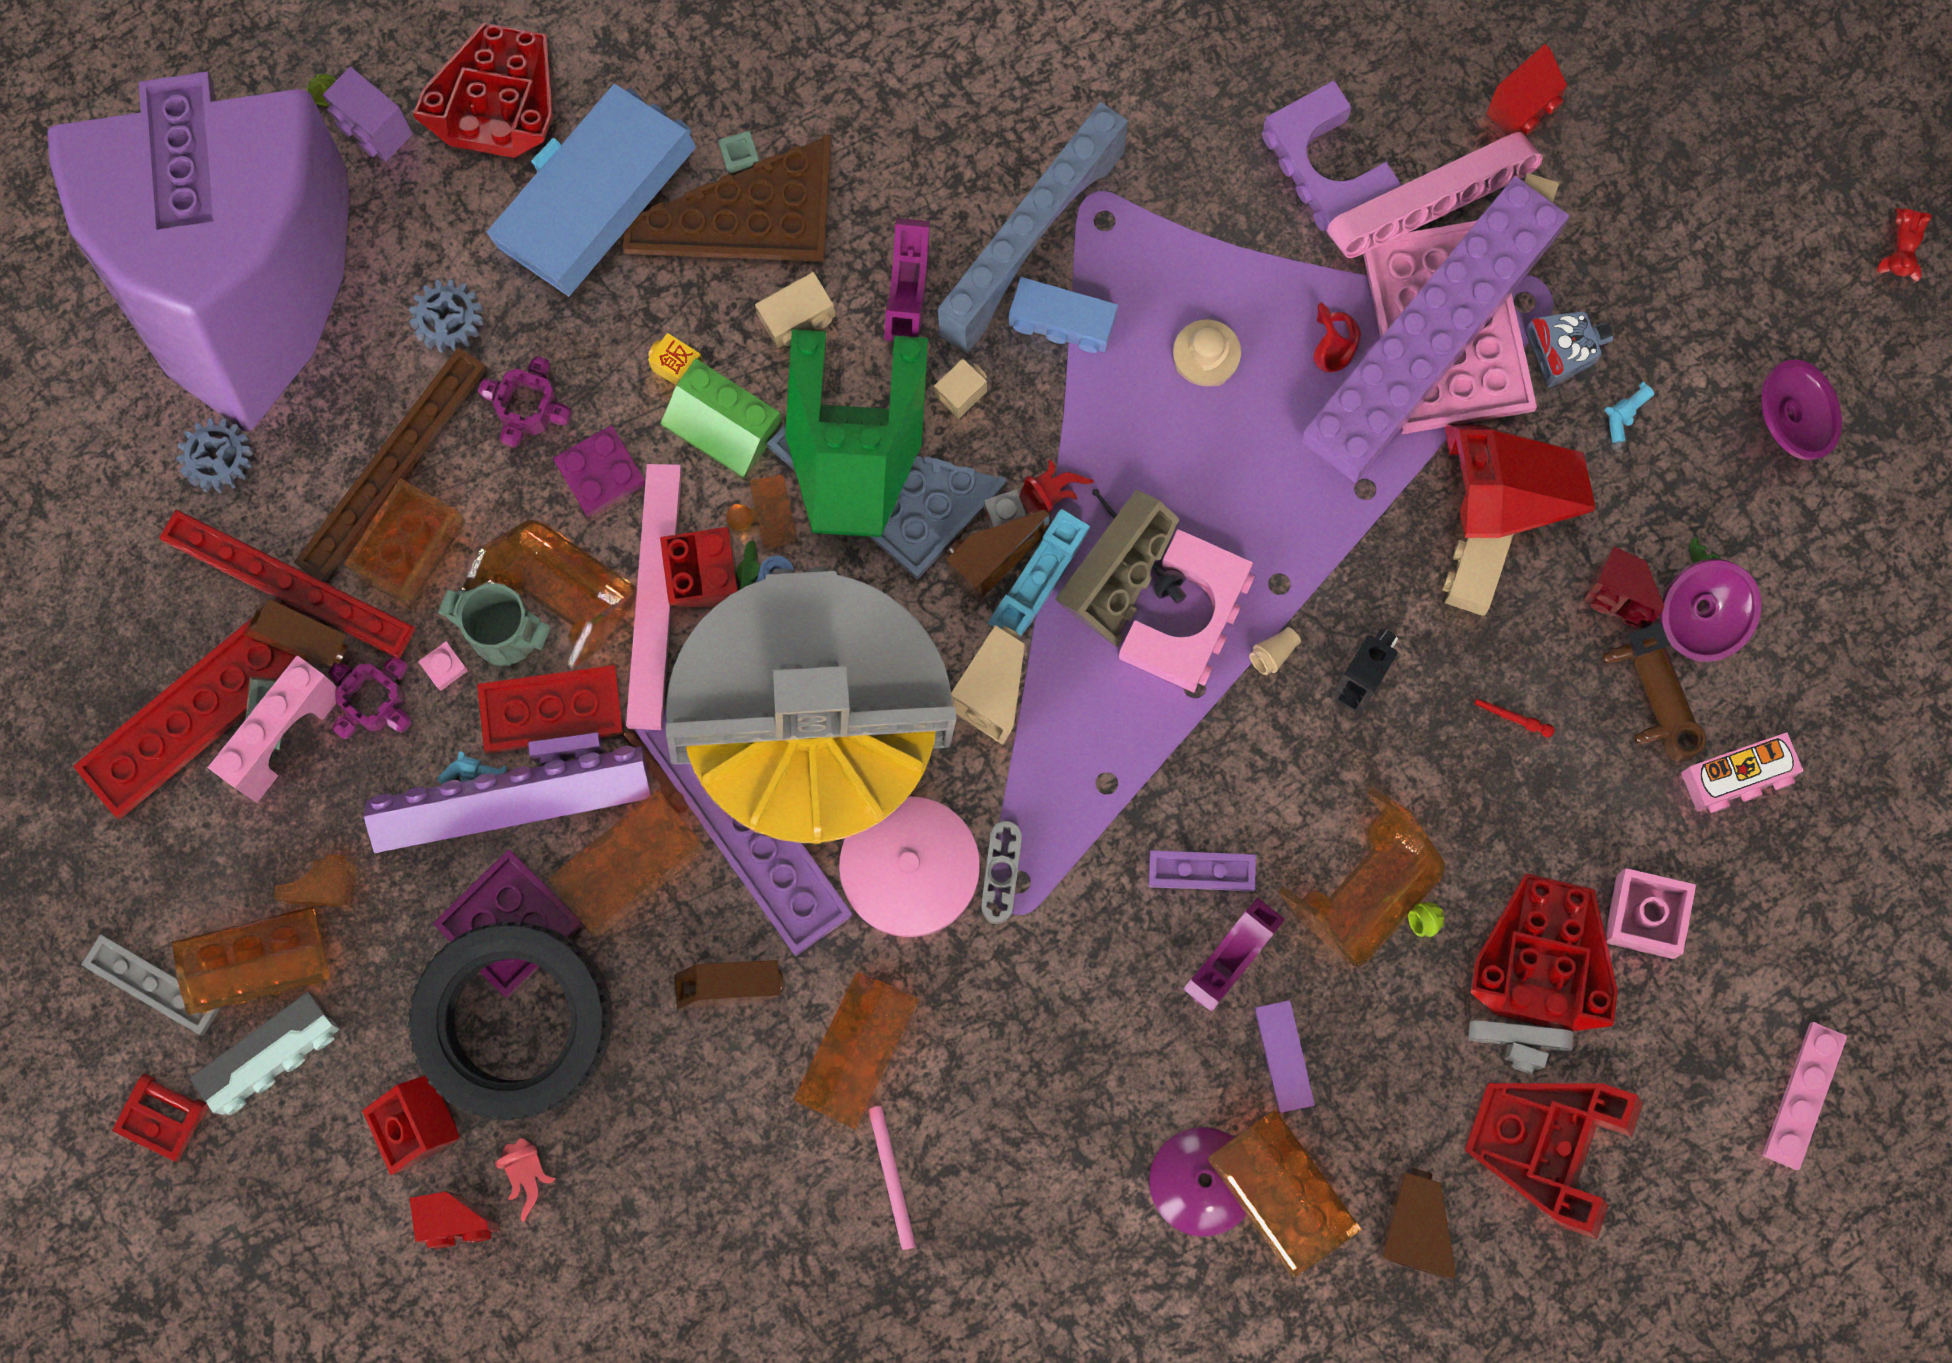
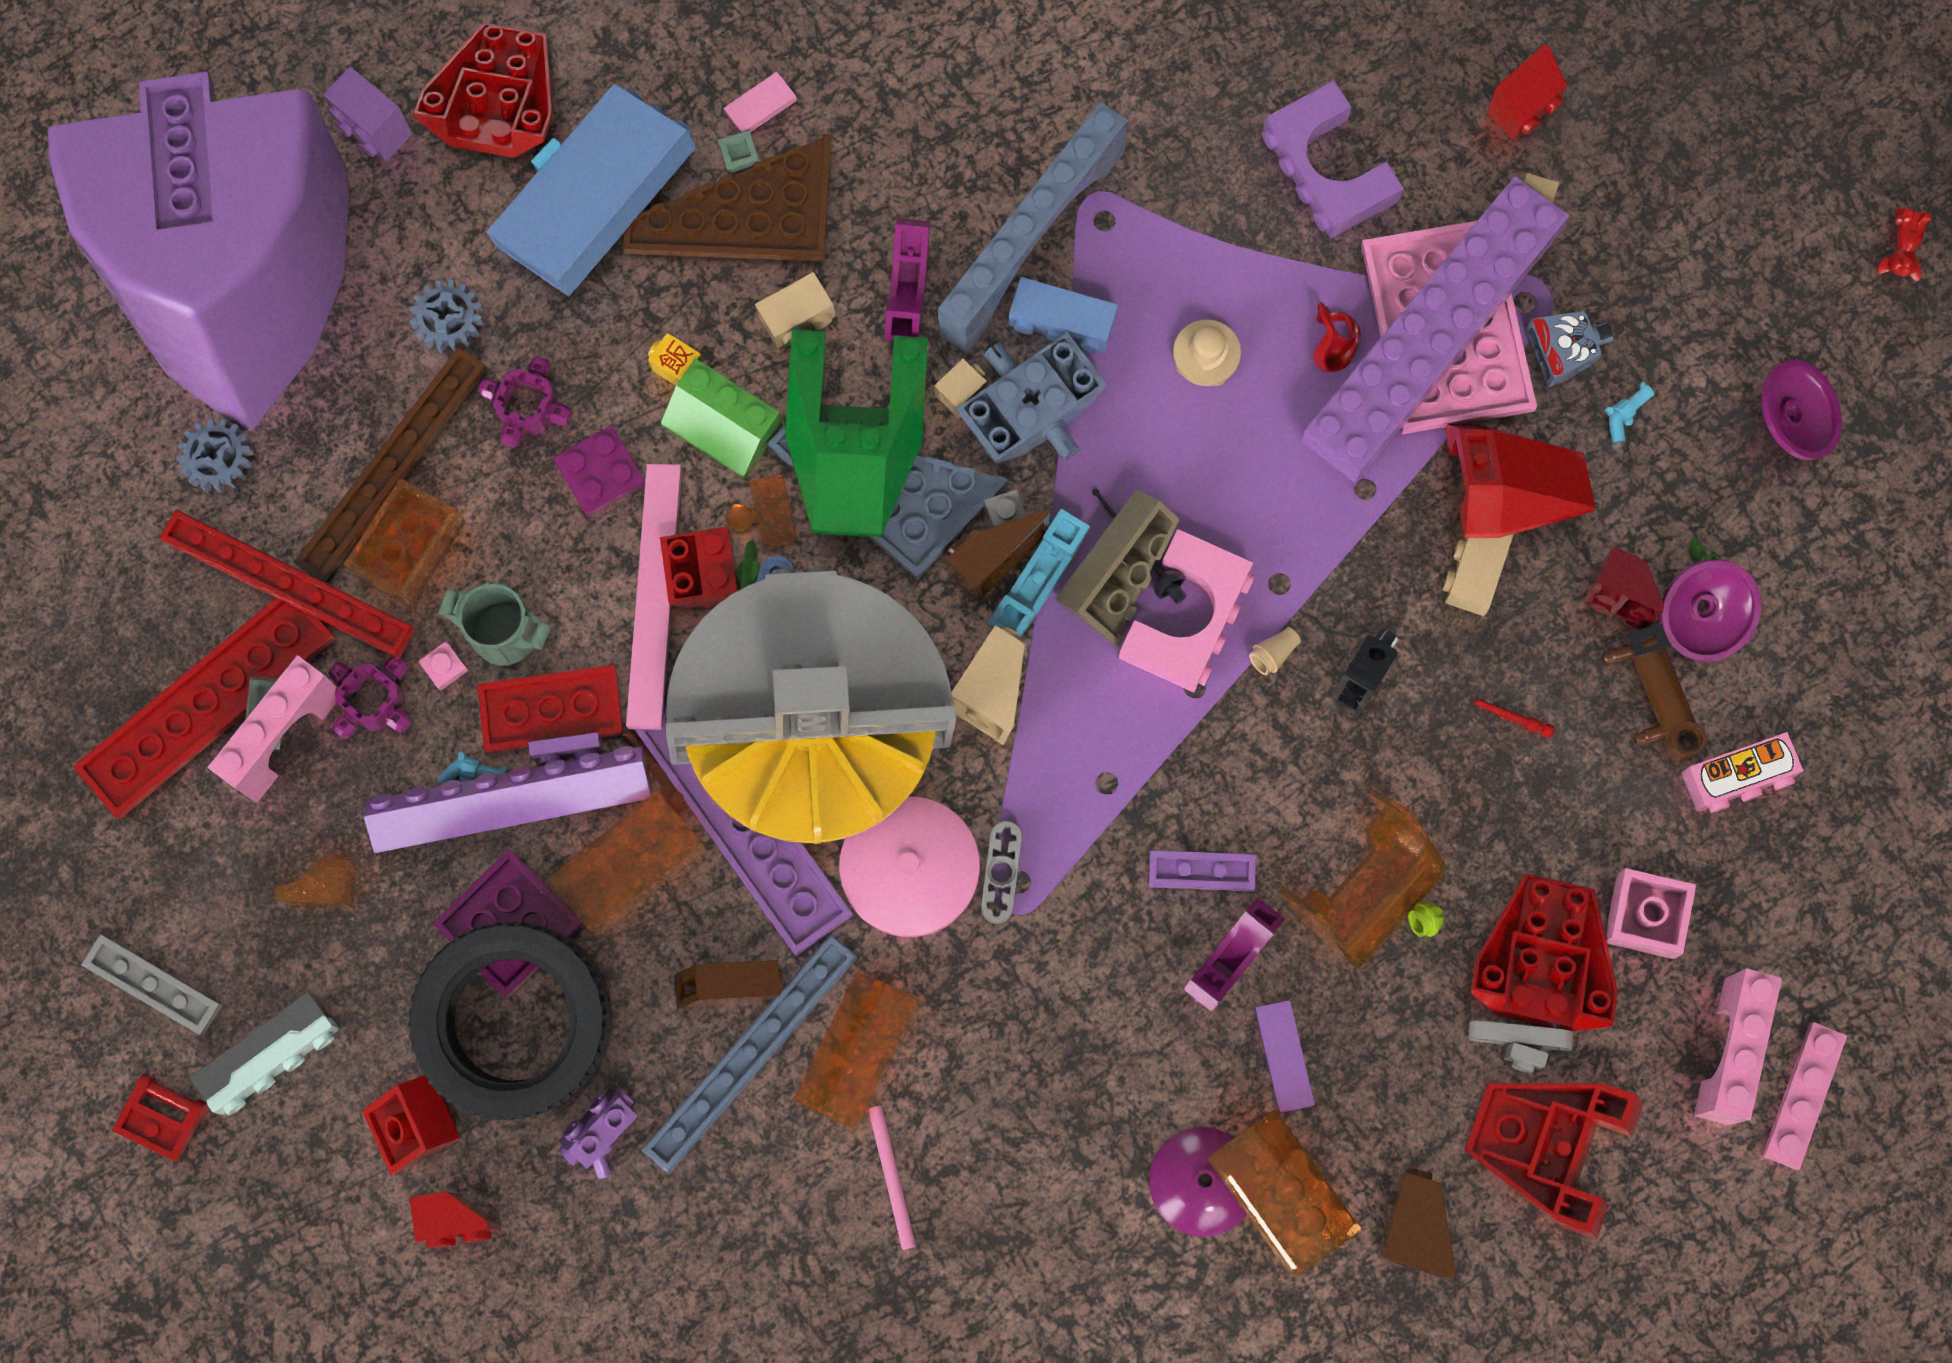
(250, 961): clear orange slope -> none
(296, 634): reddish brown slope -> none
(318, 86): lime plate -> none
(522, 1168): coral piece -> none
(559, 578): clear orange windscreen -> none
(594, 1133): none -> medium lavender brick
(749, 1054): none -> sand blue tile
(760, 104): none -> bright pink tile
(1045, 492): red piece -> none
(1055, 377): none -> sand blue slope
(1433, 195): bright pink beam -> none
(1751, 1004): none -> bright pink arch

